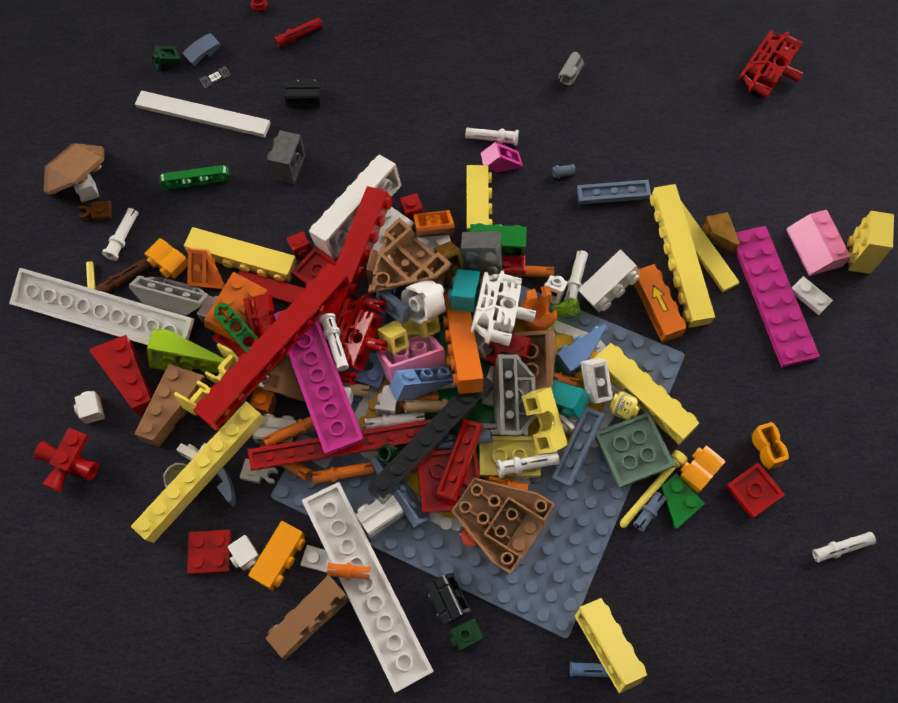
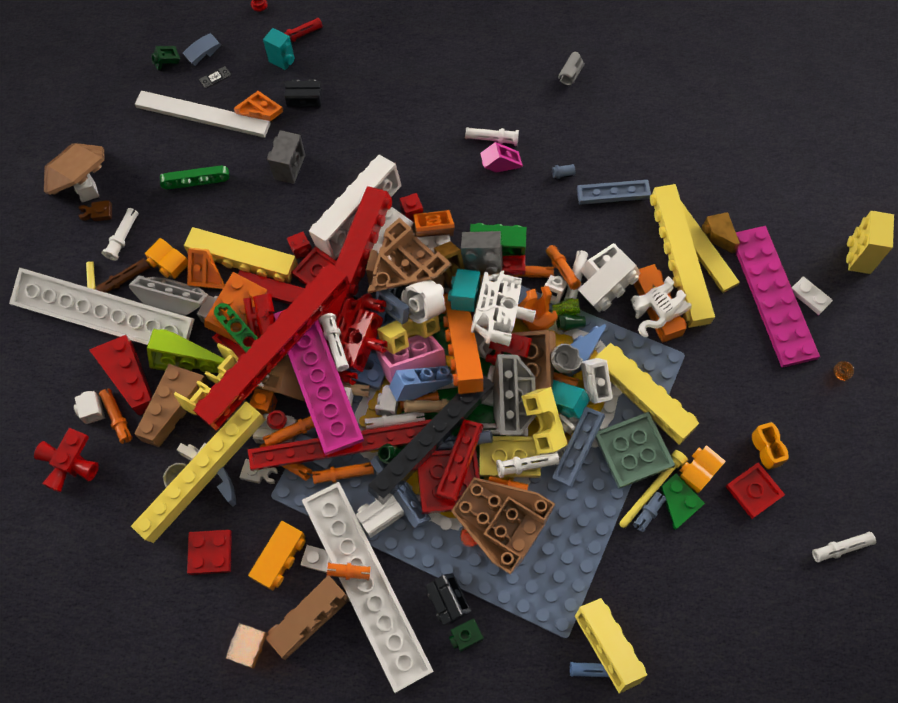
(118, 423): none -> orange pin
(243, 553): white brick -> none
(246, 645): none -> clear orange piece
(259, 107): none -> orange wing
(276, 420): none -> red plate
(279, 49): none -> teal brick
(478, 195): light yellow brick -> none
(560, 263): none -> orange pin
(565, 358): none -> light grey hair
(570, 322): none -> dark green cone
(597, 261): none -> white brick
(624, 405): light yellow head -> none
(662, 304): none -> white animal
(771, 63): red piece -> none
(818, 243): bright pink slope -> none
(847, 367): none -> clear orange plate

